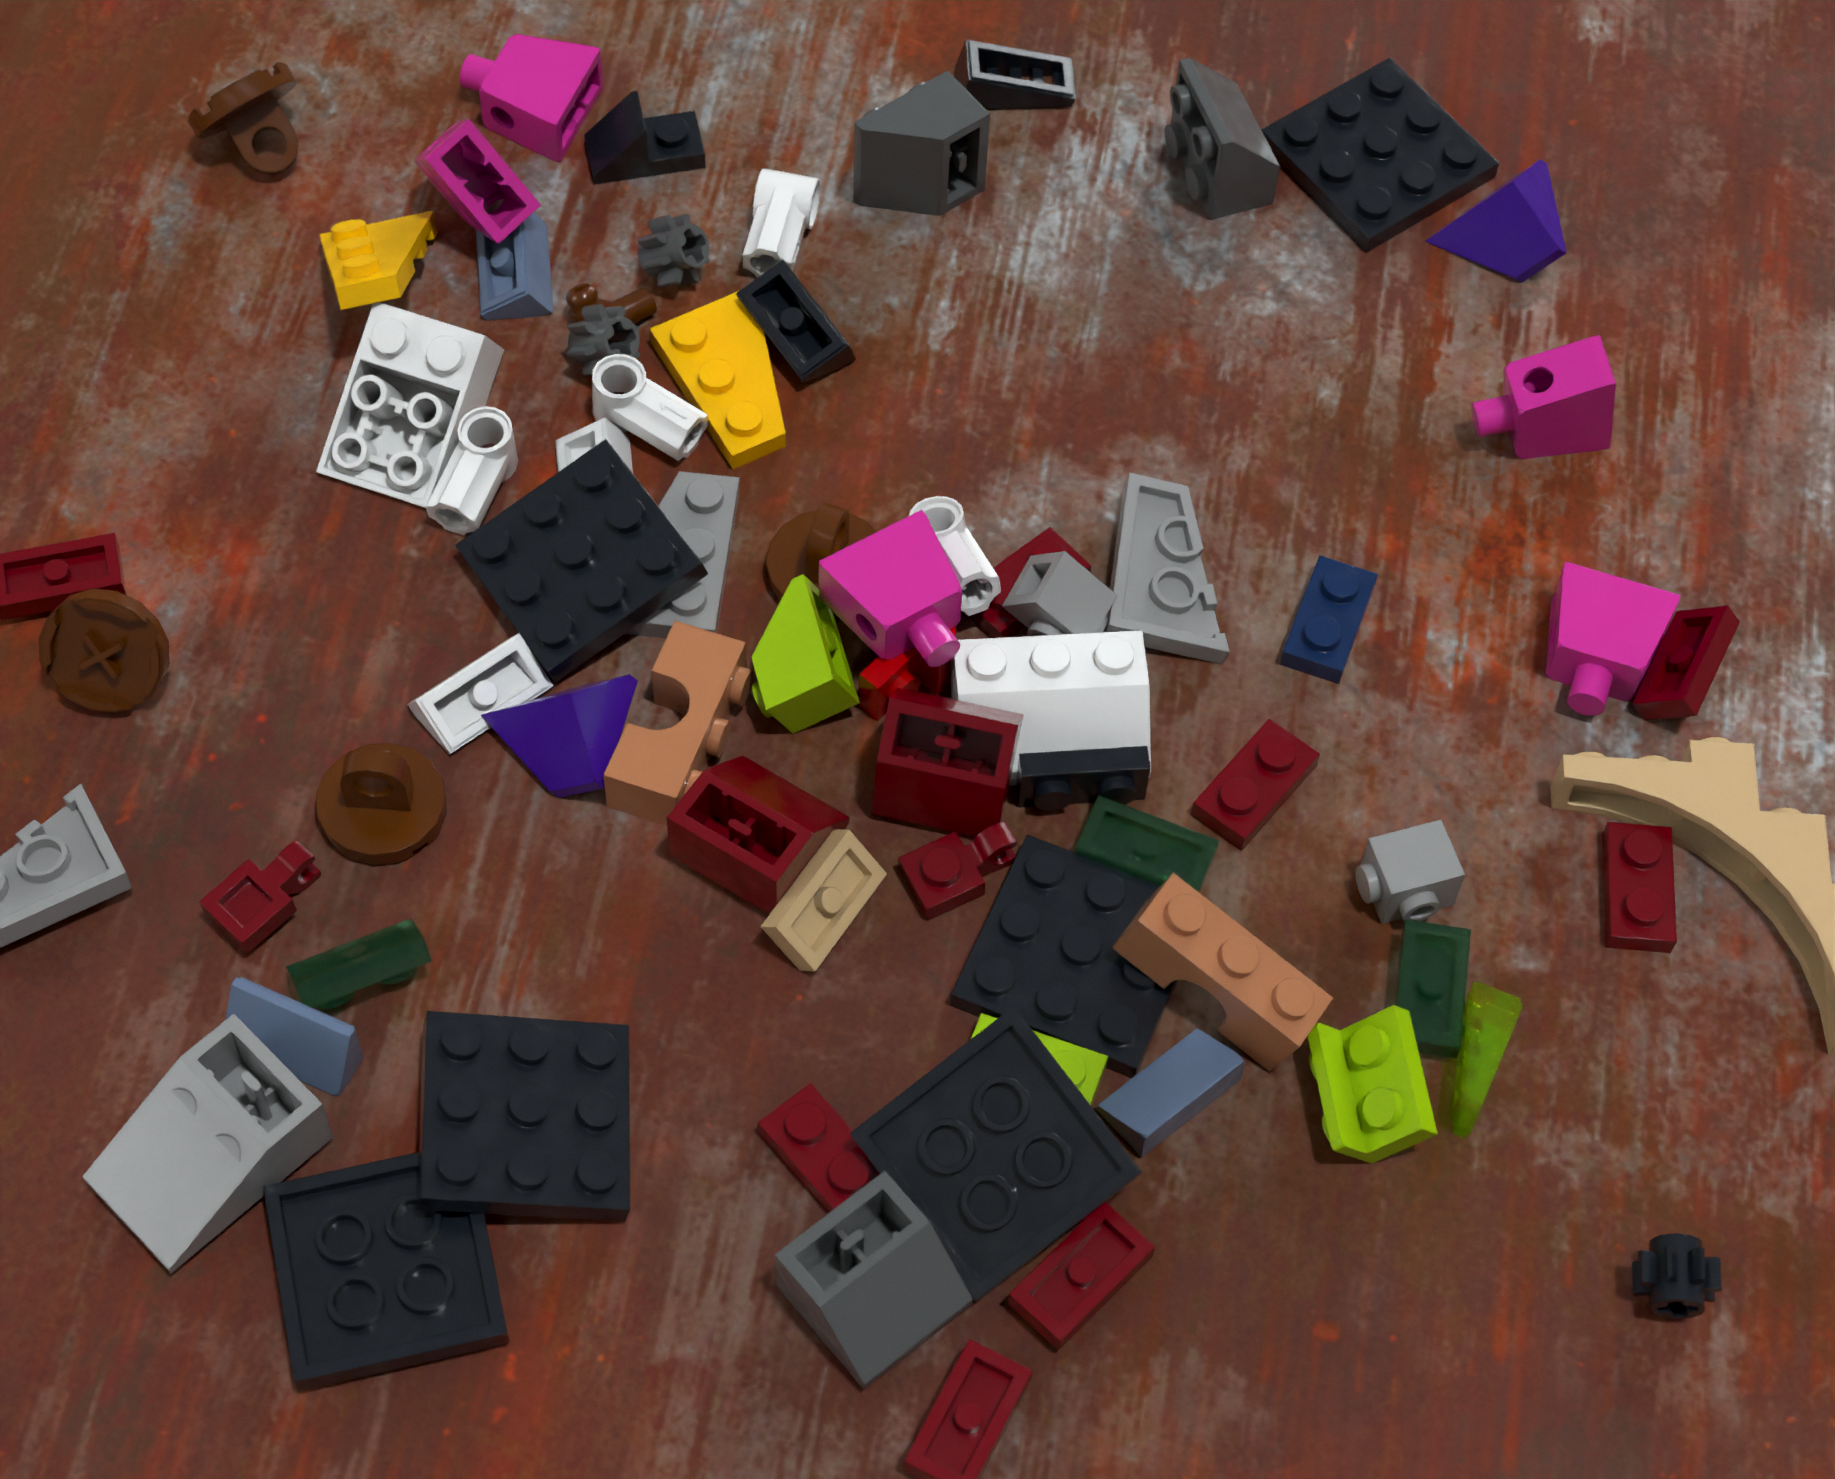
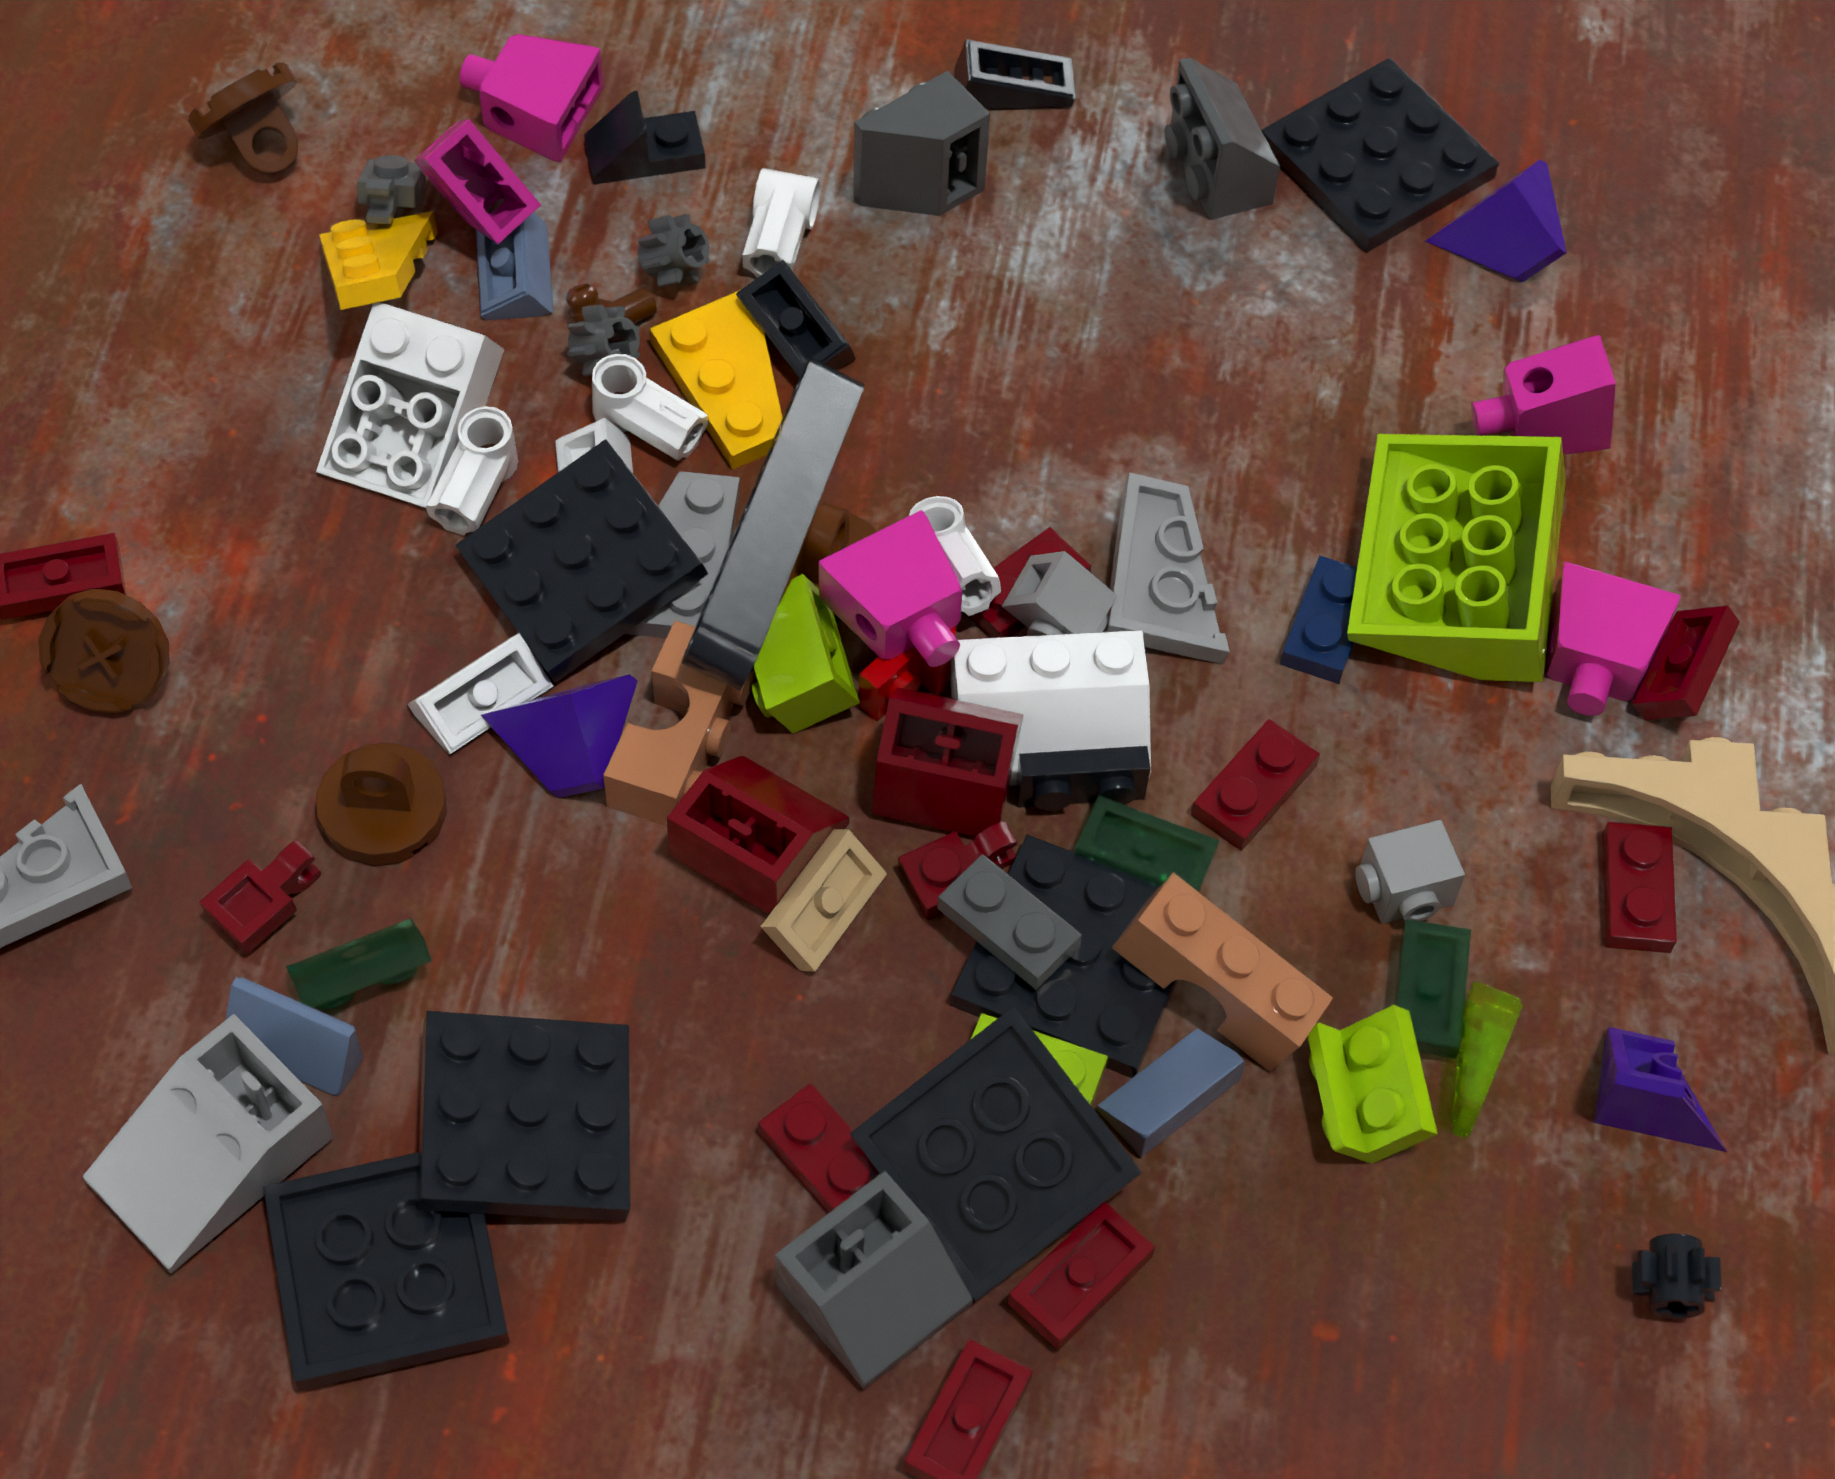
(389, 184): none -> dark grey plate
(773, 526): none -> beam
(1009, 921): none -> dark grey plate
(1461, 552): none -> lime slope
(1648, 1093): none -> dark purple slope

